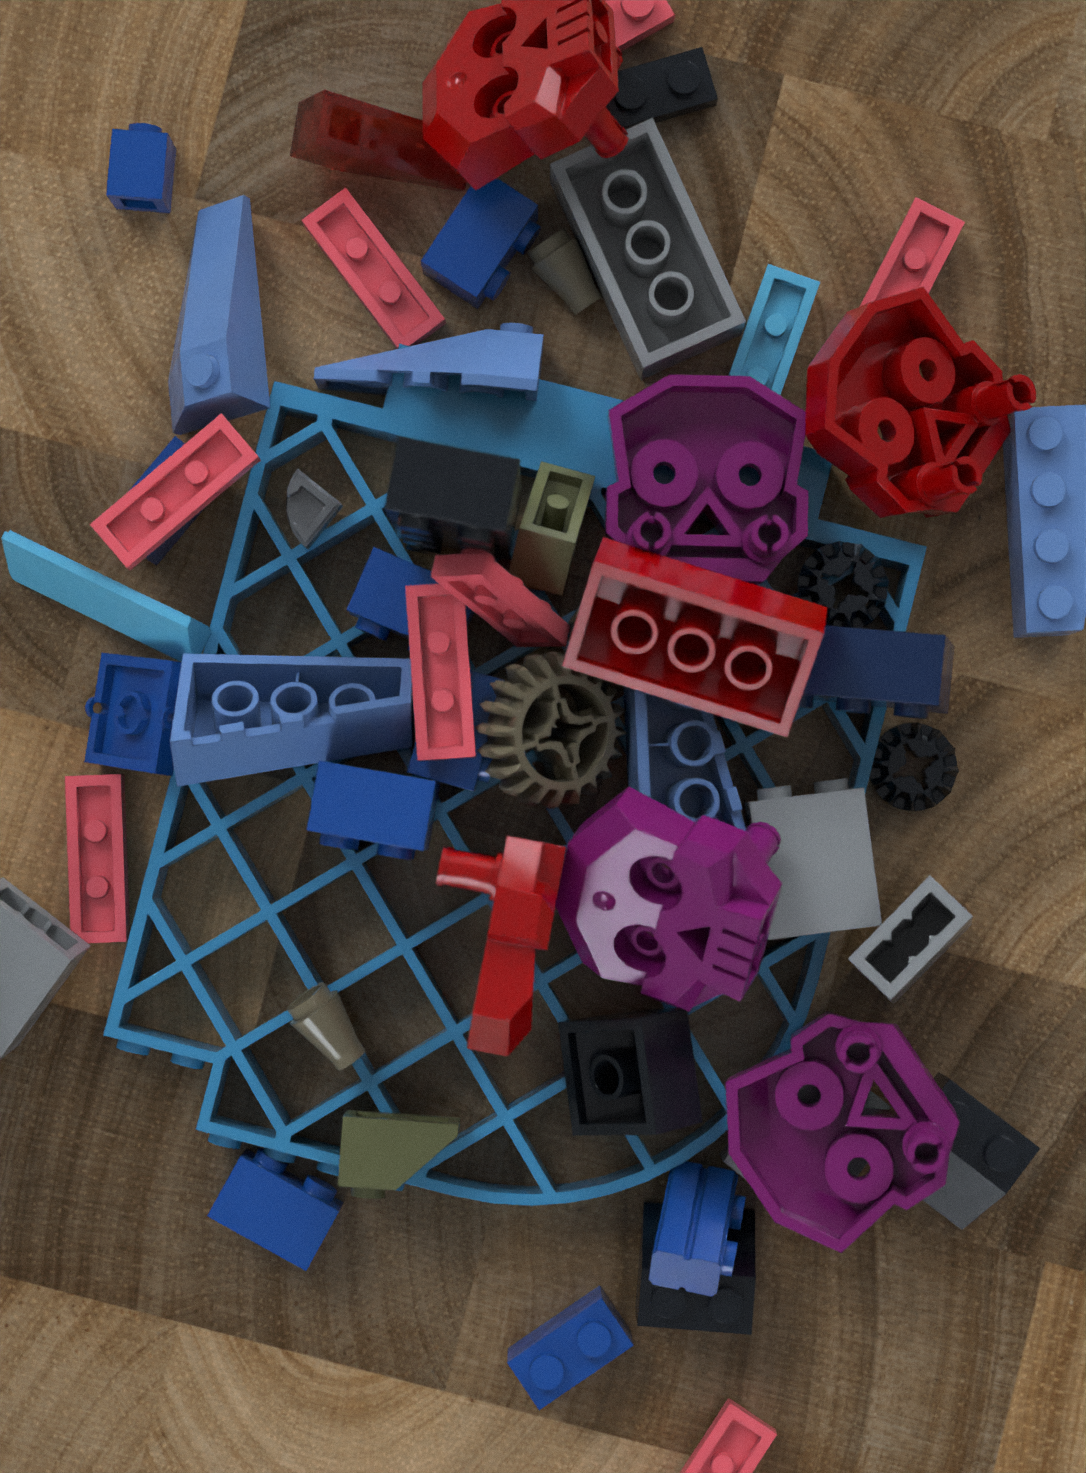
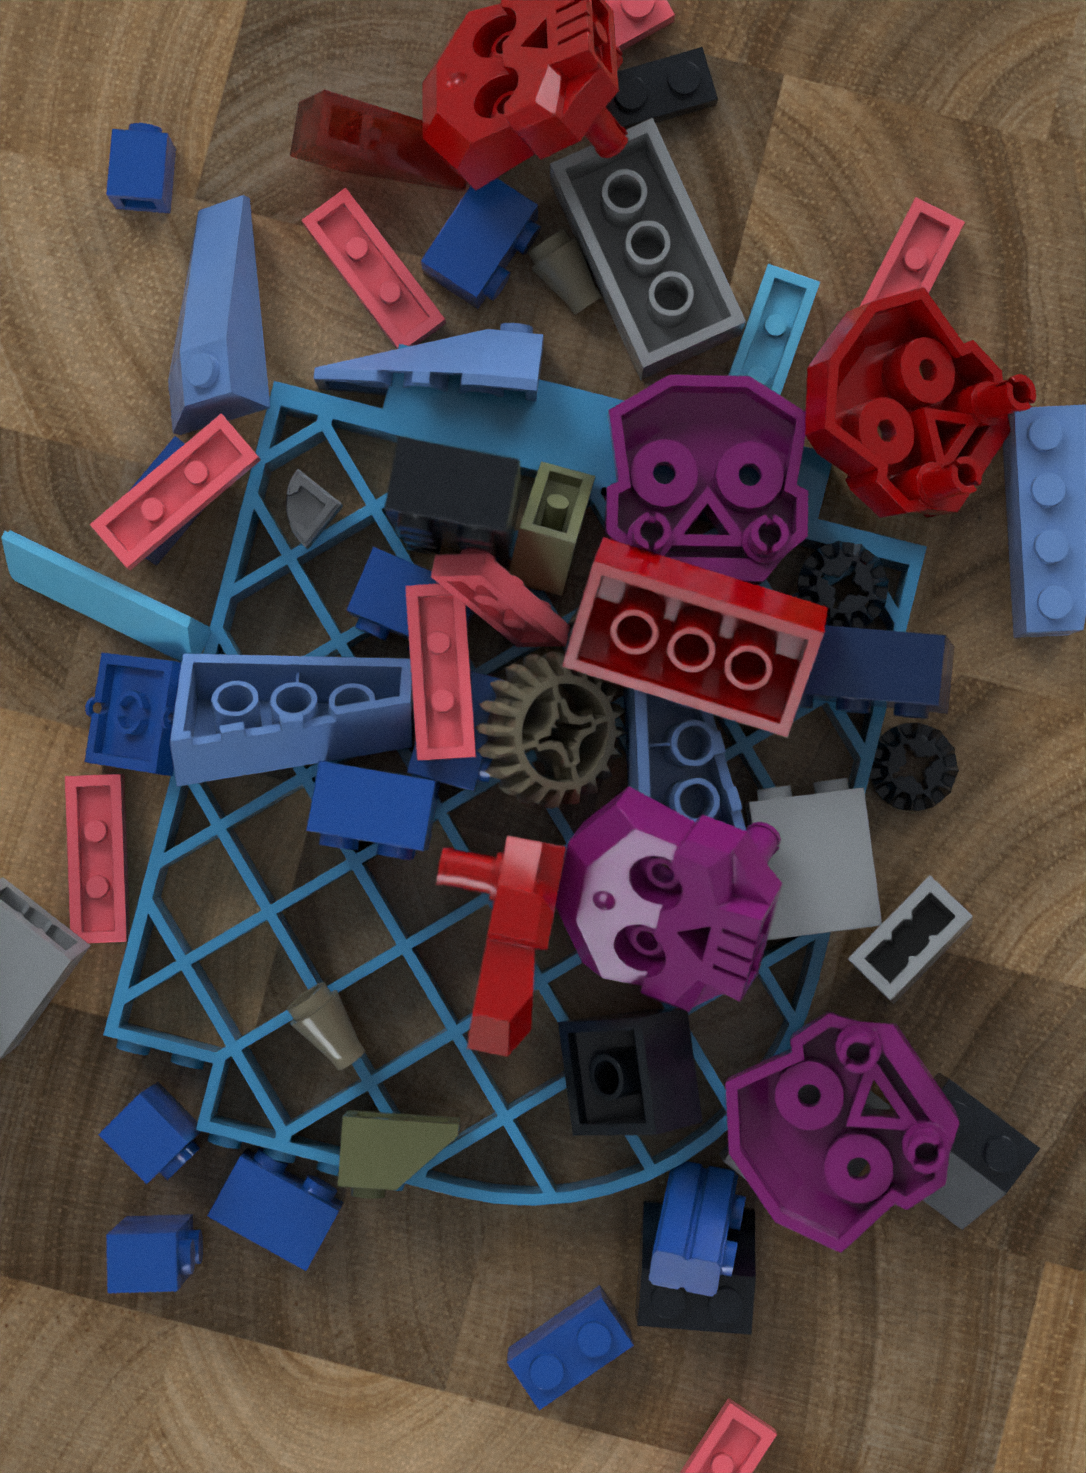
(152, 1253): none -> blue brick
(153, 1134): none -> blue brick

